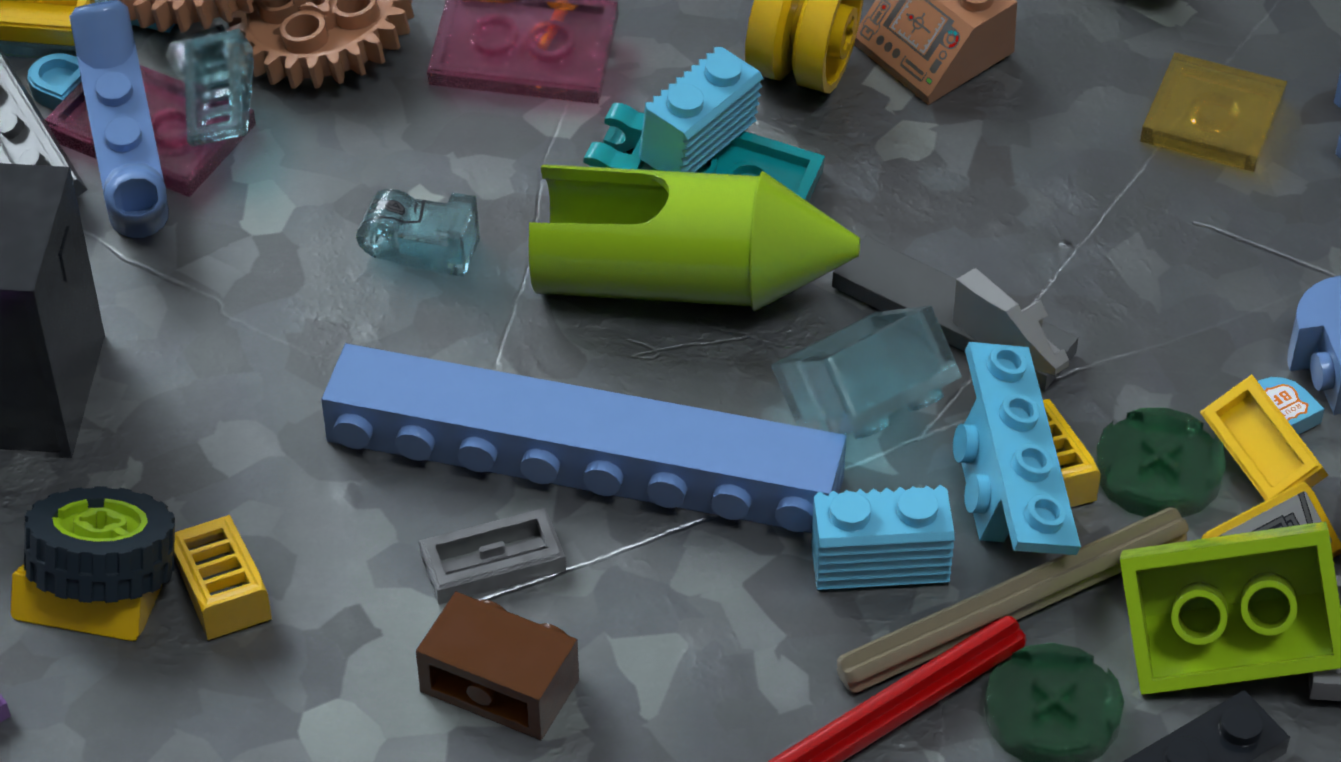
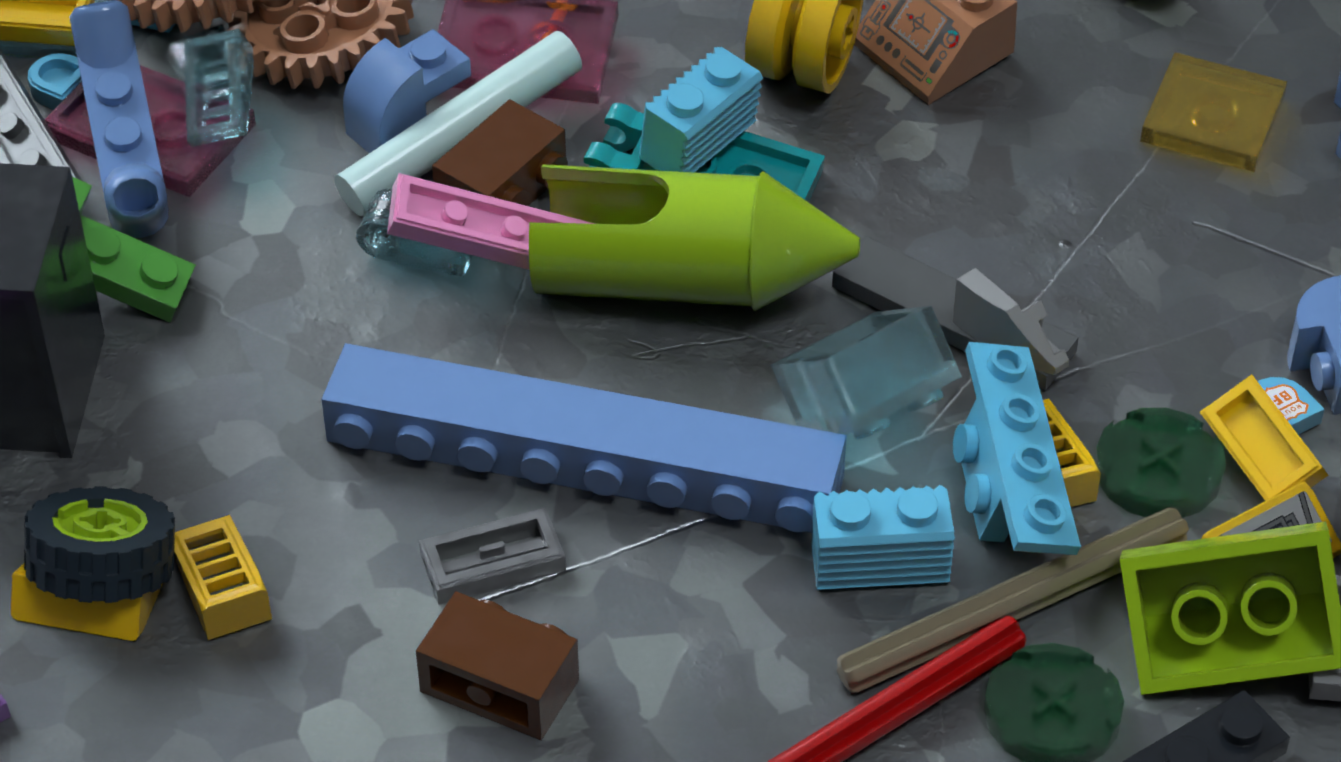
(131, 268): none -> bright green bracket
(394, 83): none -> medium blue brick
(426, 141): none -> light aqua piece
(465, 220): none -> bright pink tile
(504, 155): none -> reddish brown brick

